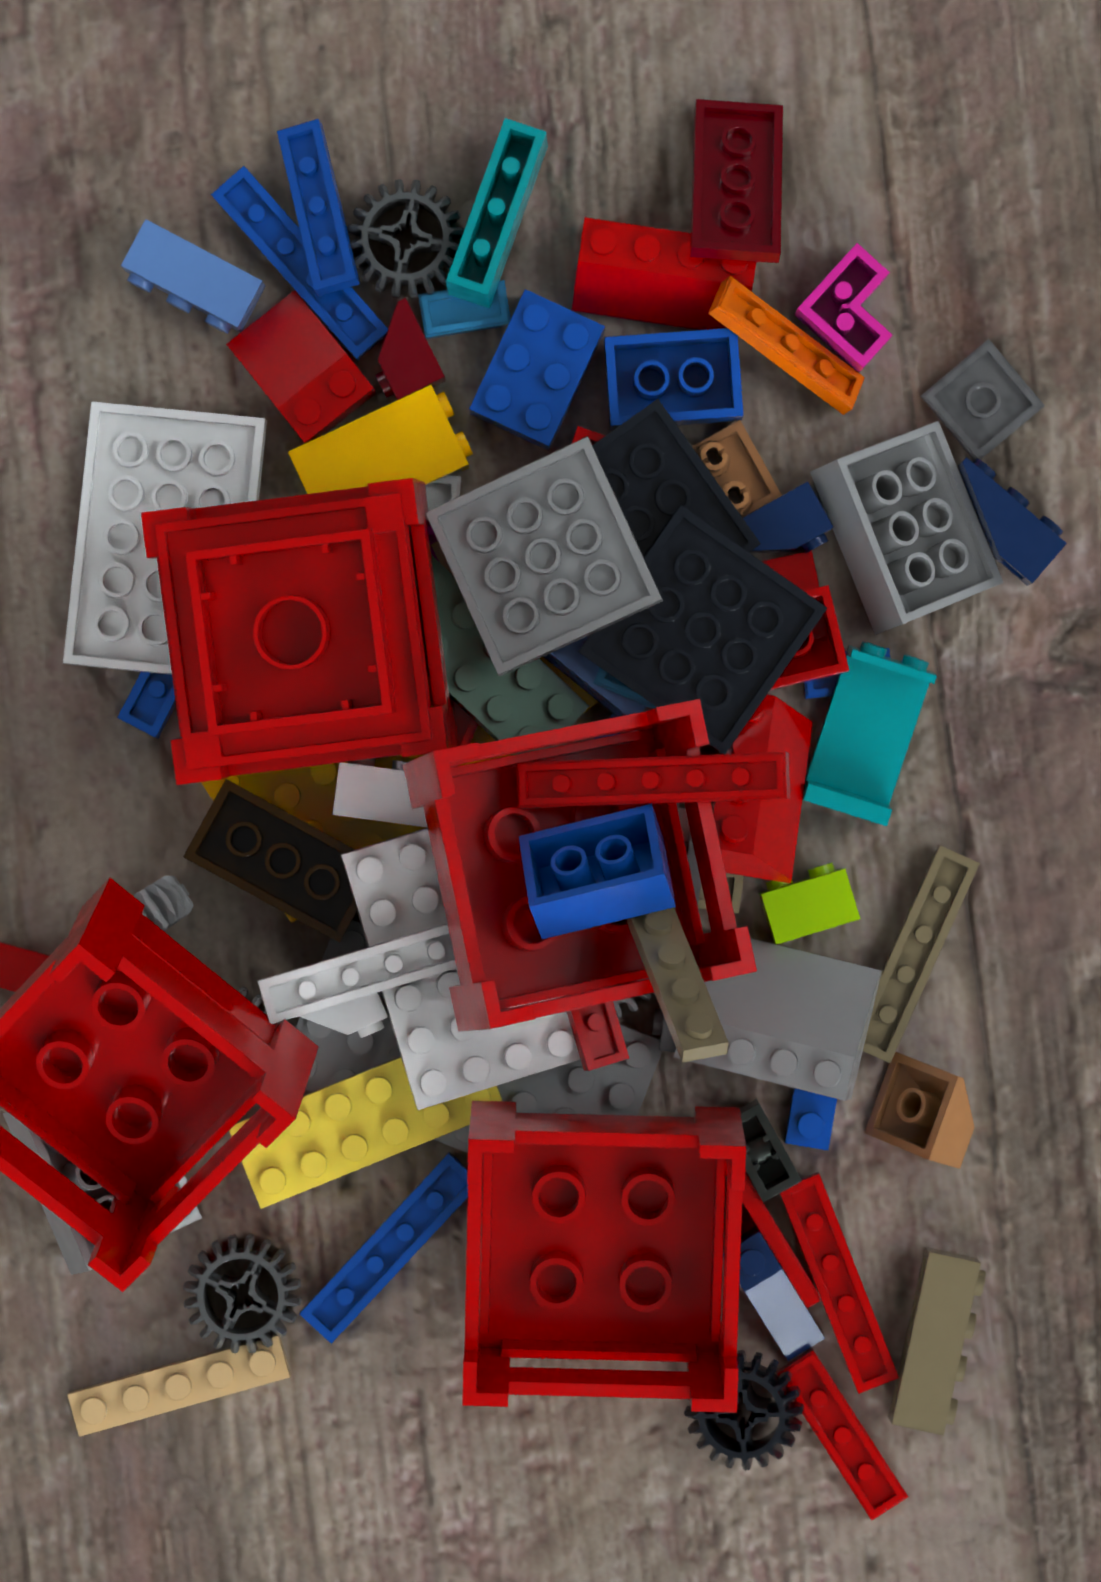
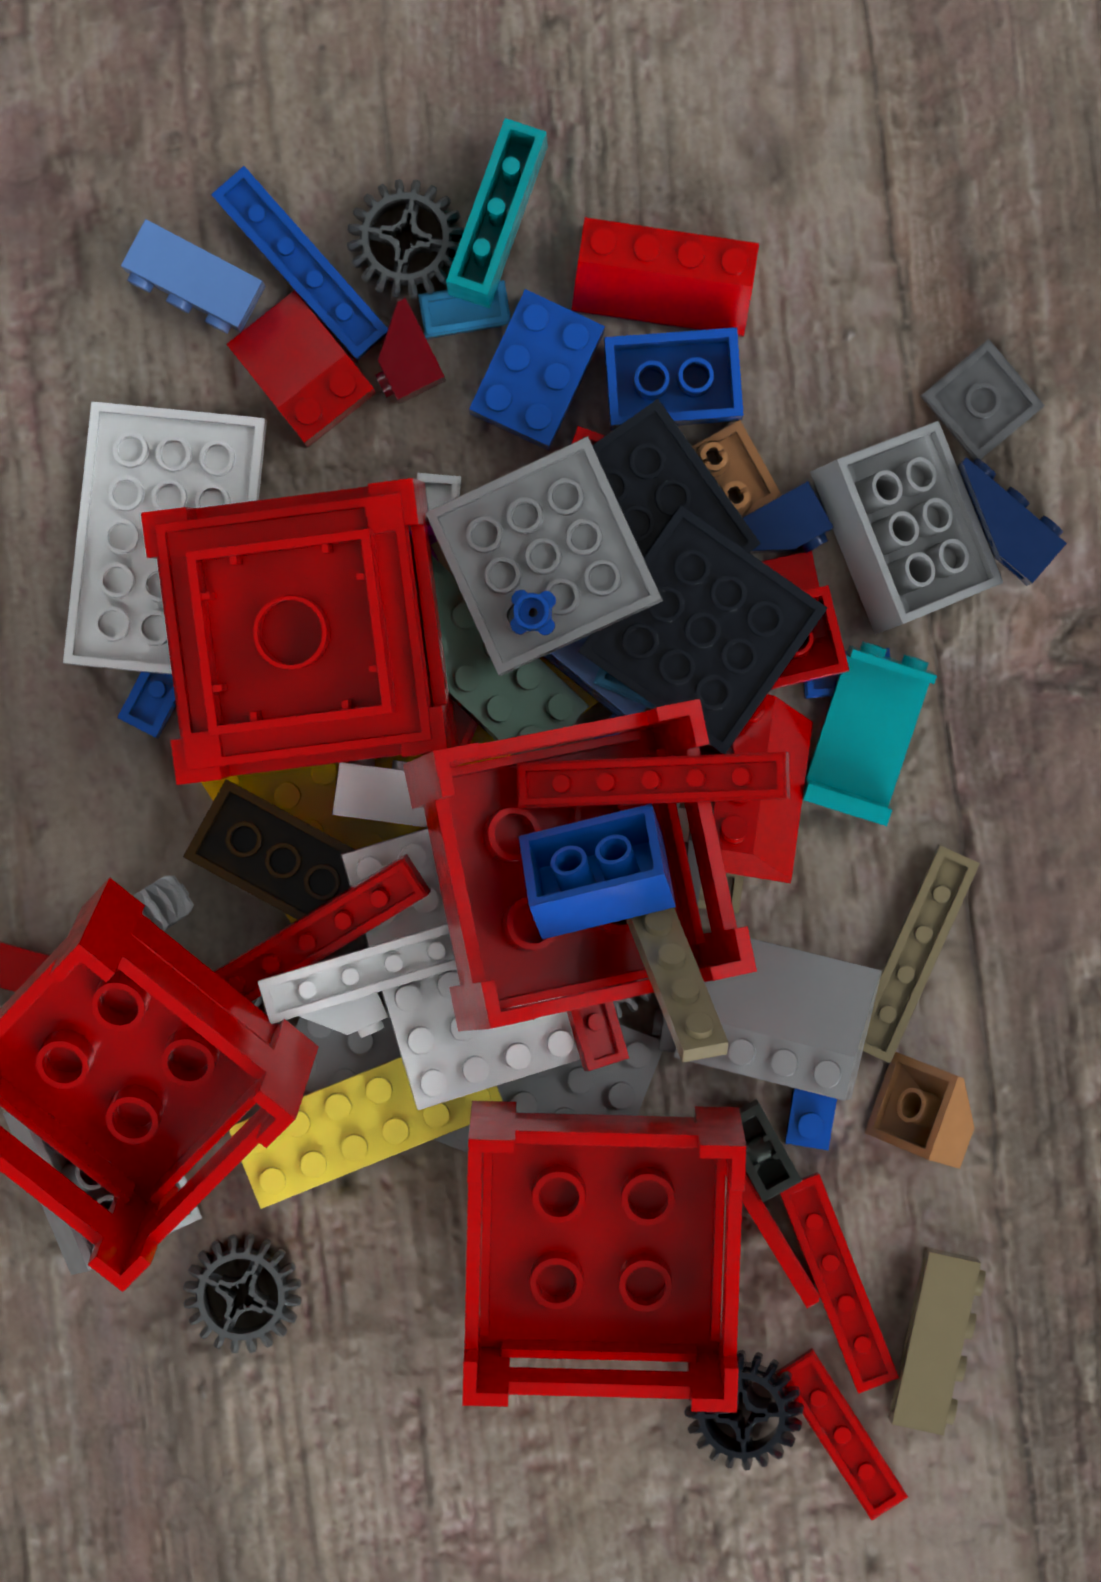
(176, 1386): tan plate -> none
(318, 207): blue plate -> none
(328, 926): none -> red tile
(386, 445): yellow panel -> none
(388, 1249): blue plate -> none
(523, 603): none -> blue plate
(737, 181): dark red plate -> none
(775, 1297): slope -> none
(786, 345): orange tile -> none
(809, 904): lime brick -> none
(837, 312): dark pink brick -> none

